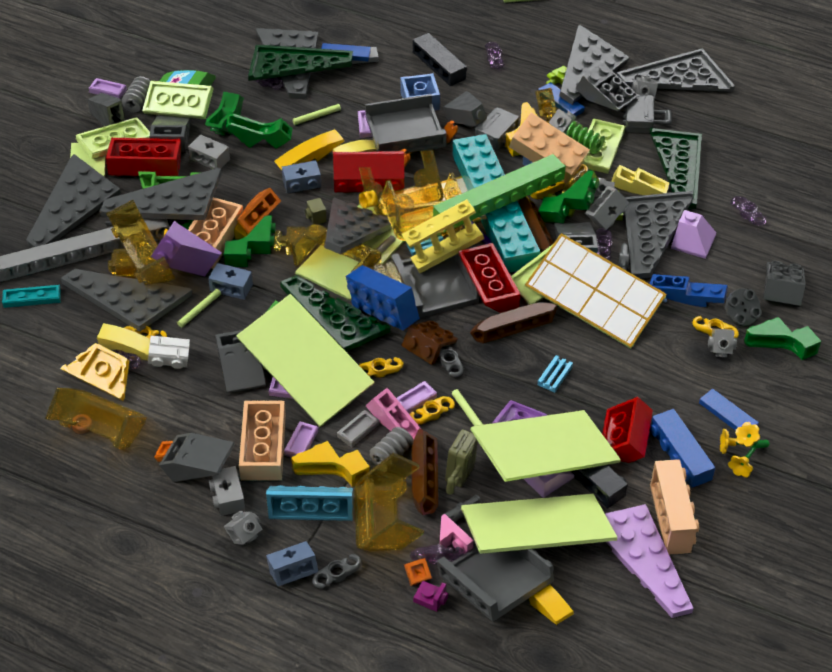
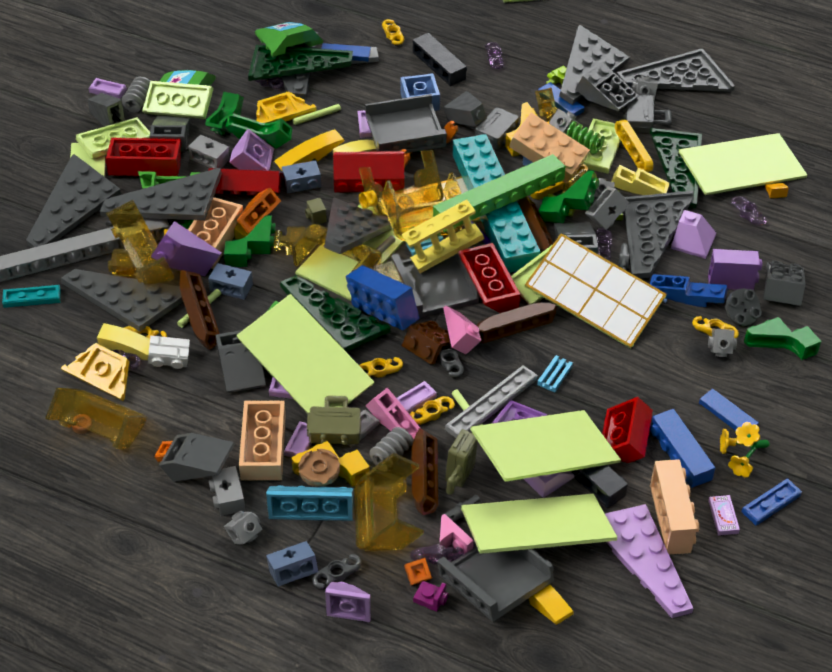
(198, 308): none -> reddish brown brick
(248, 181): none -> red slope
(252, 153): none -> lavender slope
(282, 106): none -> yellow wing
(286, 35): none -> bright green wedge
(319, 467): none -> medium nougat tile
(334, 424): none -> olive piece
(347, 602): none -> lavender slope
(393, 36): none -> yellow piece
(462, 332): none -> bright pink slope
(492, 401): none -> light grey tile
(633, 145): none -> yellow beam
(723, 515): none -> lavender tile
(734, 268): none -> medium lavender brick
(742, 163): none -> yellowish green piece
(771, 502): none -> blue tile
(777, 190): none -> light orange slope

